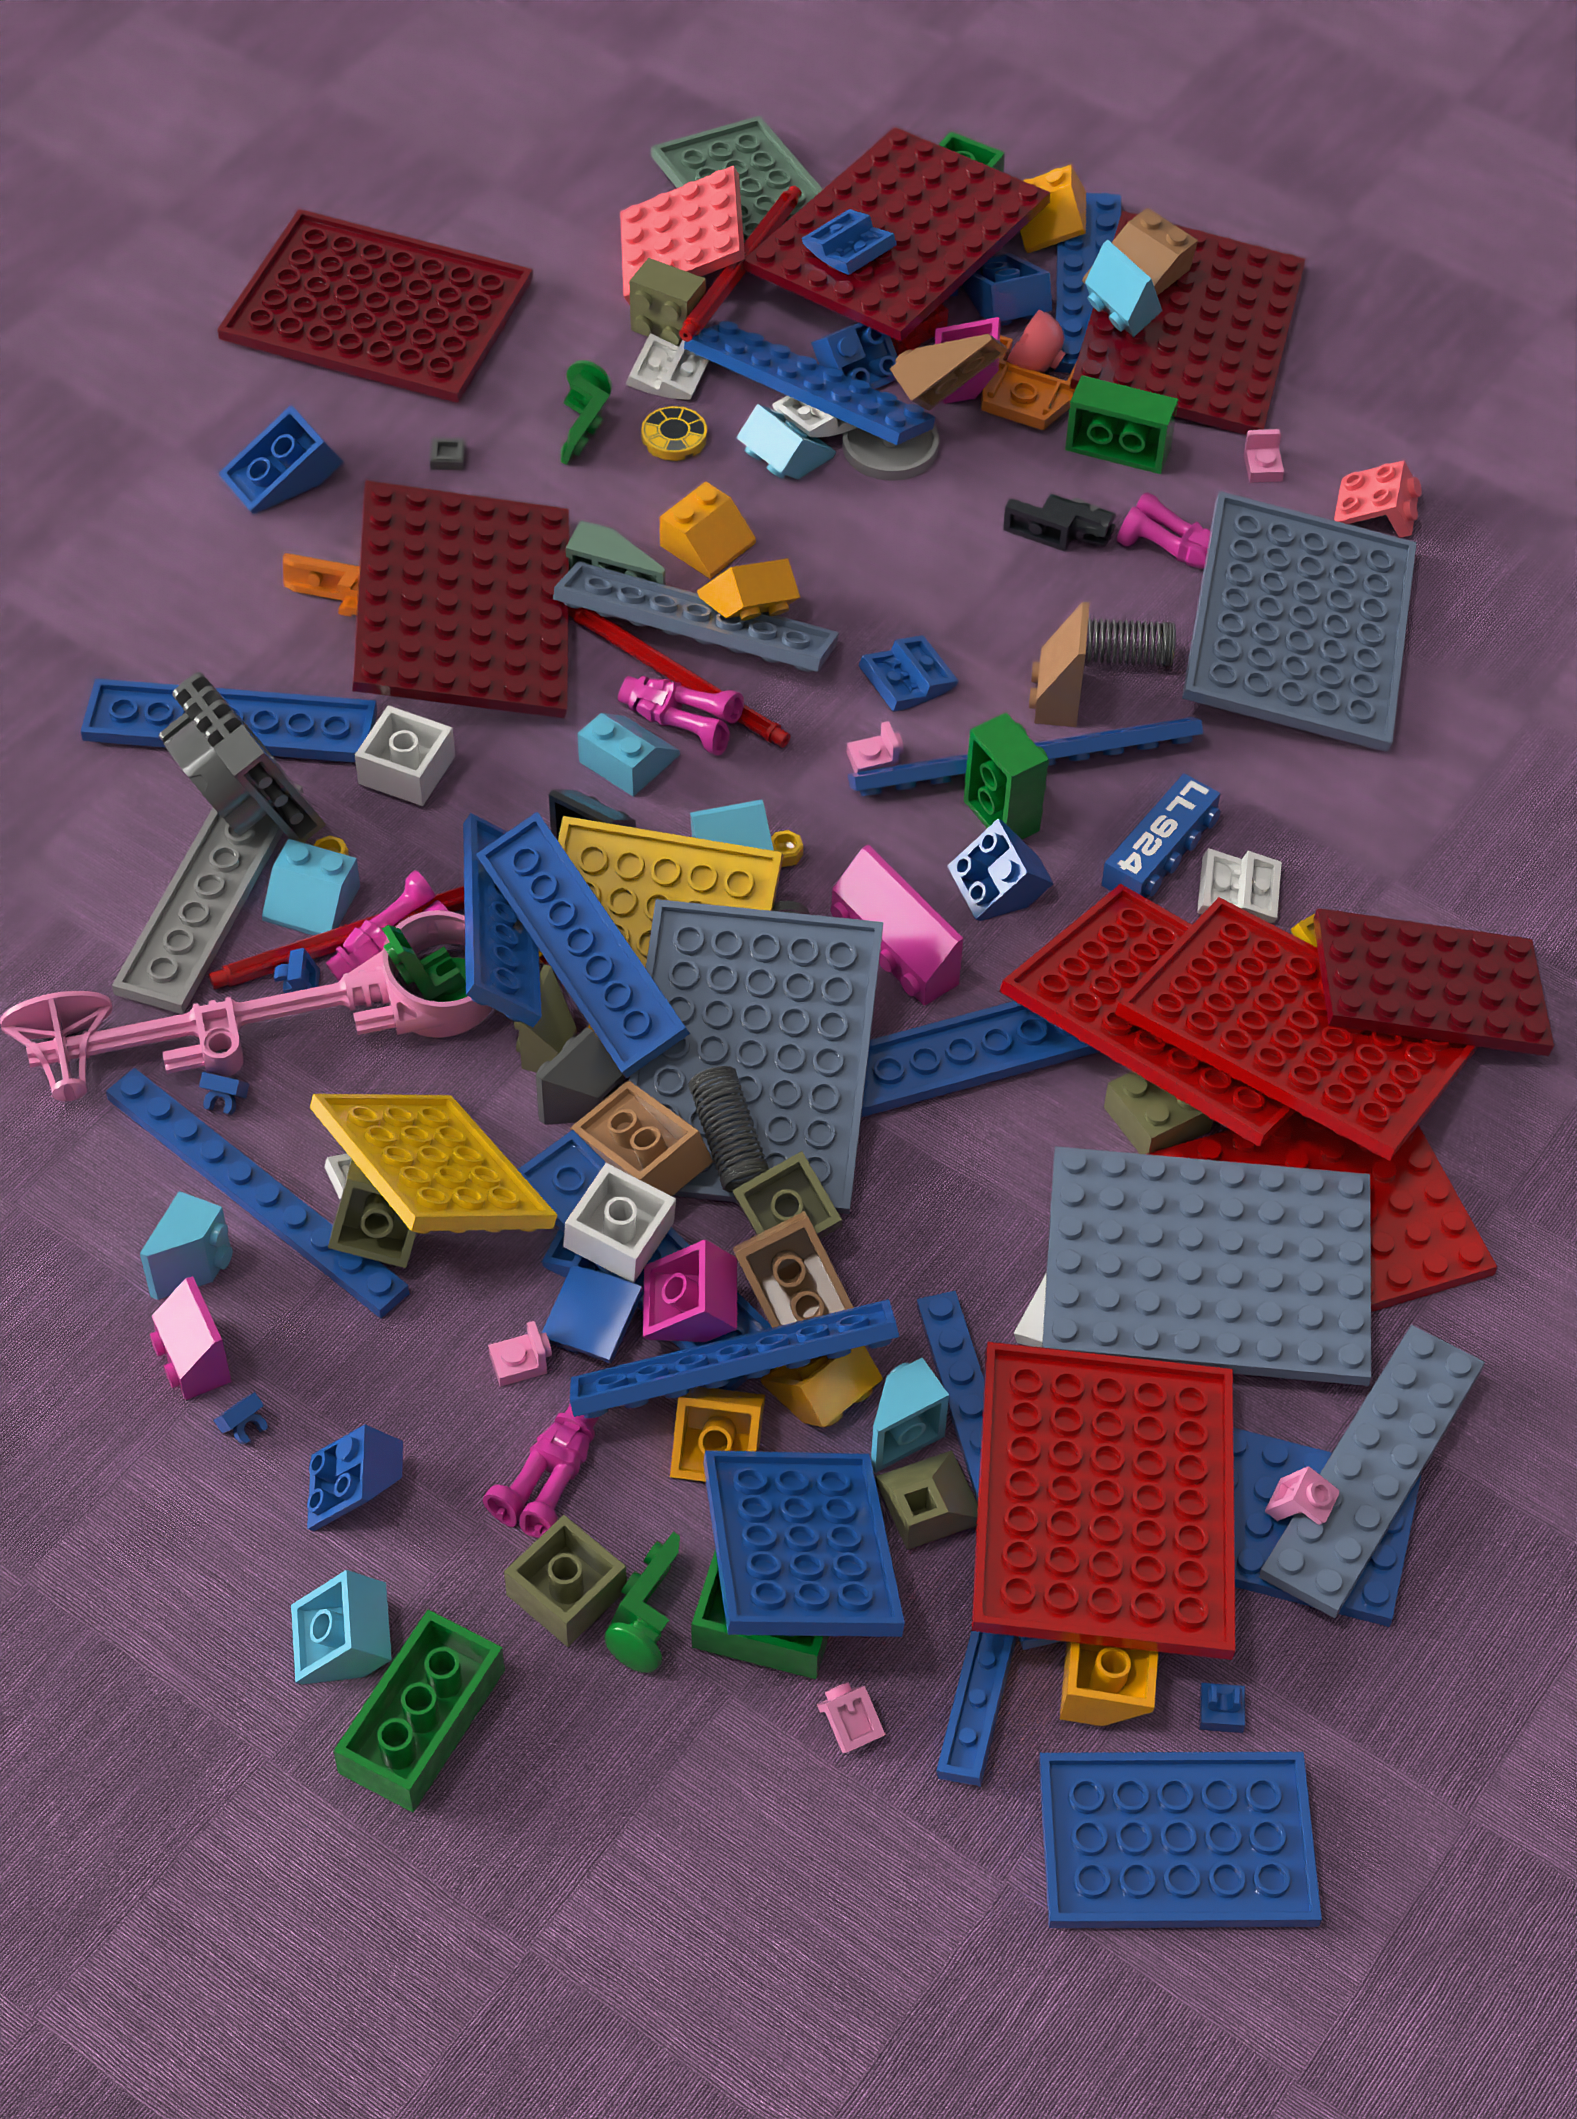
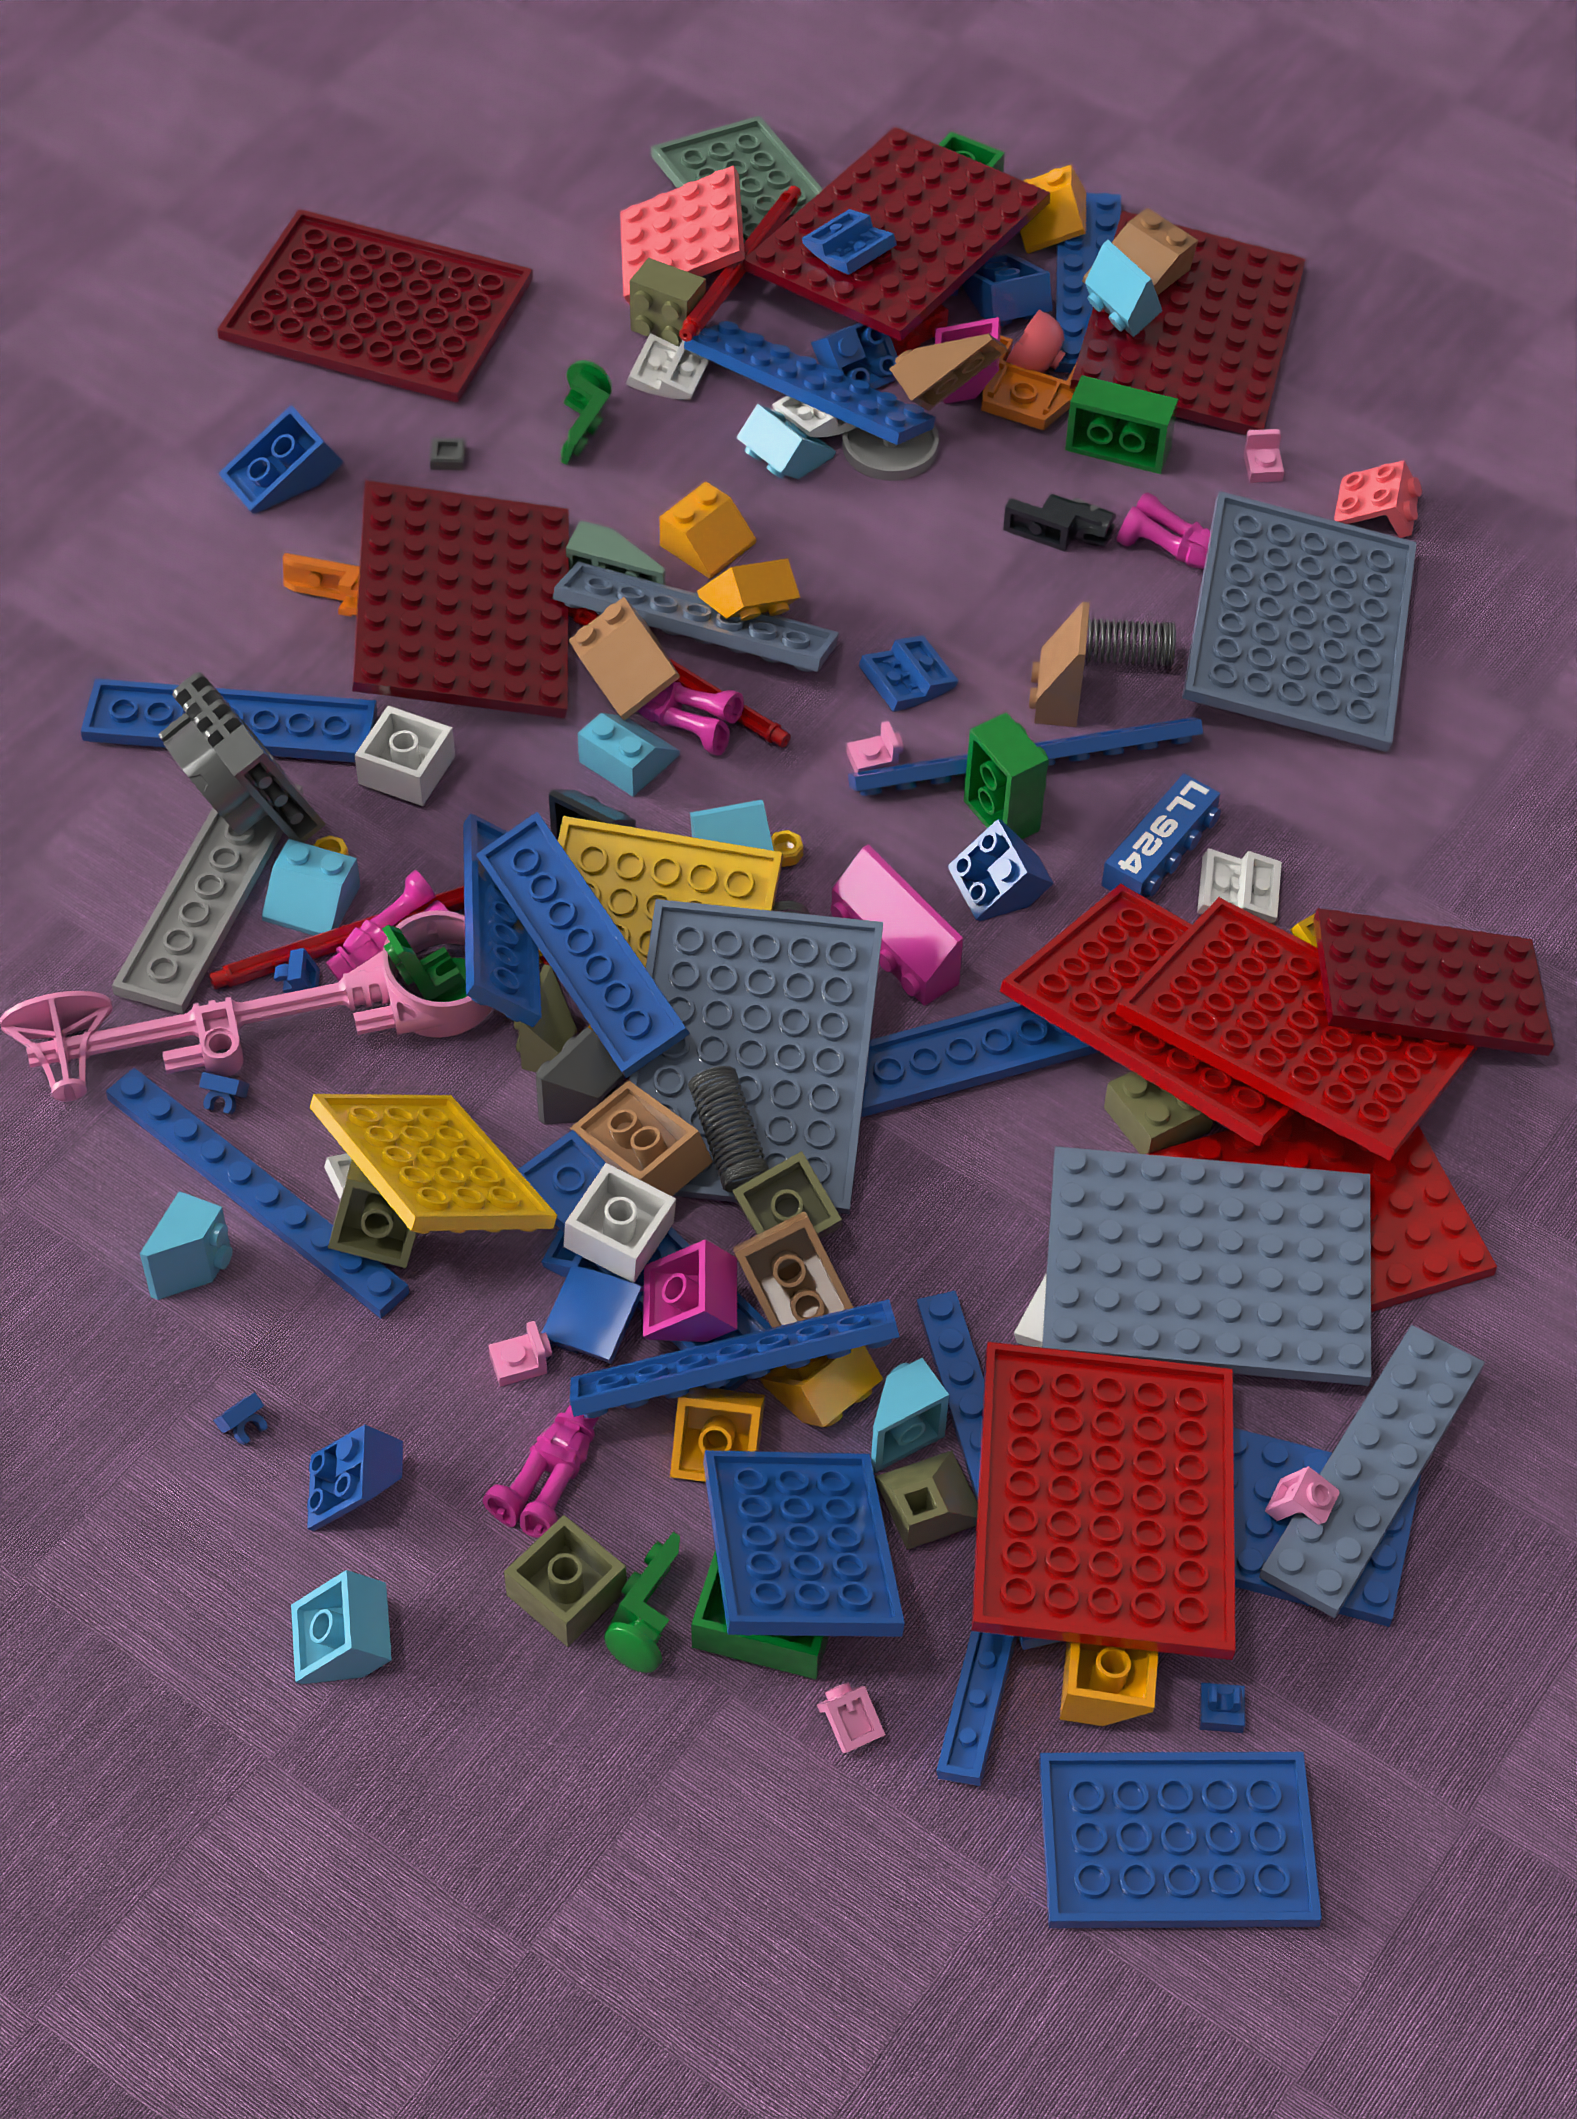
(189, 1342): slope -> none
(419, 1710): green brick -> none
(624, 658): none -> medium nougat slope
(674, 433): tile -> none

